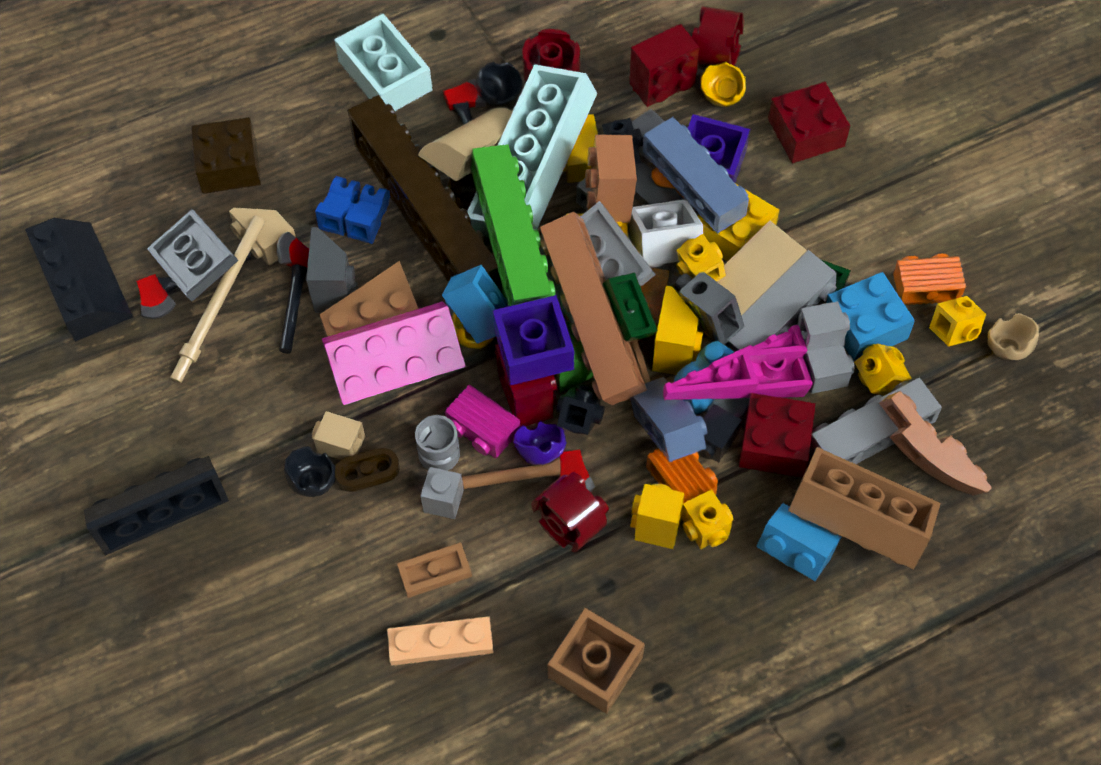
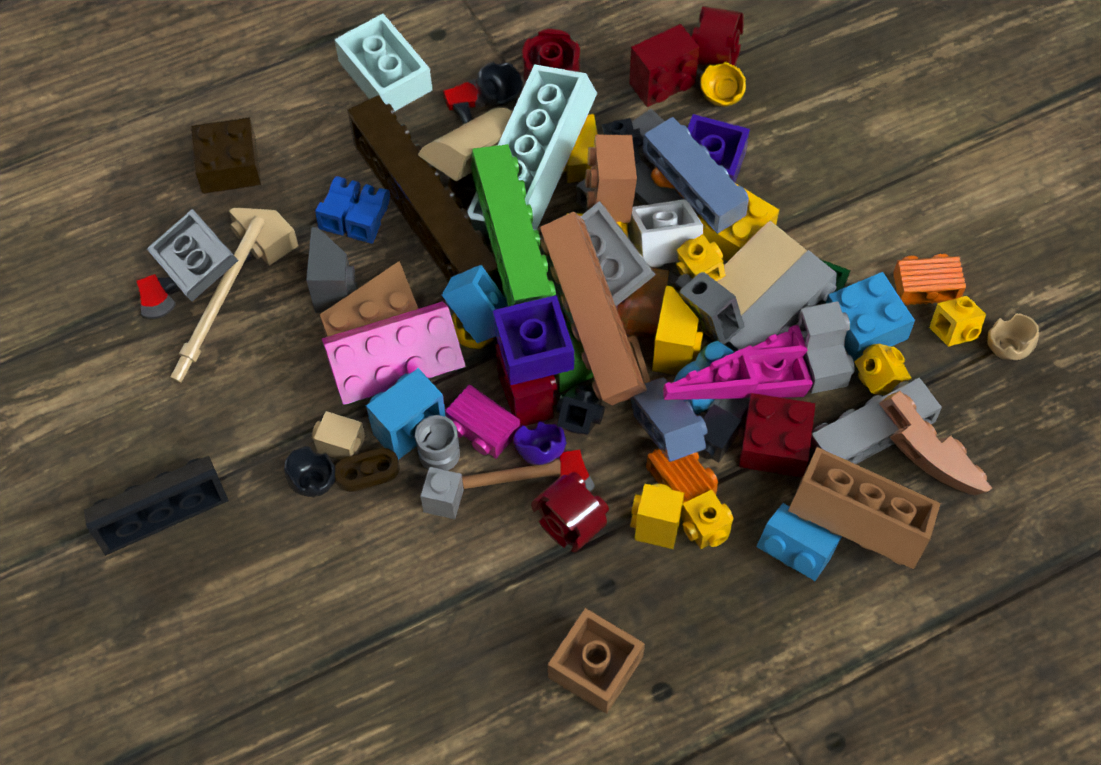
(78, 276): black slope -> none
(294, 254): piece -> none
(400, 410): none -> dark azure brick
(434, 570): medium nougat plate -> none
(440, 641): light nougat plate -> none
(630, 307): dark green plate -> none
(808, 122): dark red brick -> none

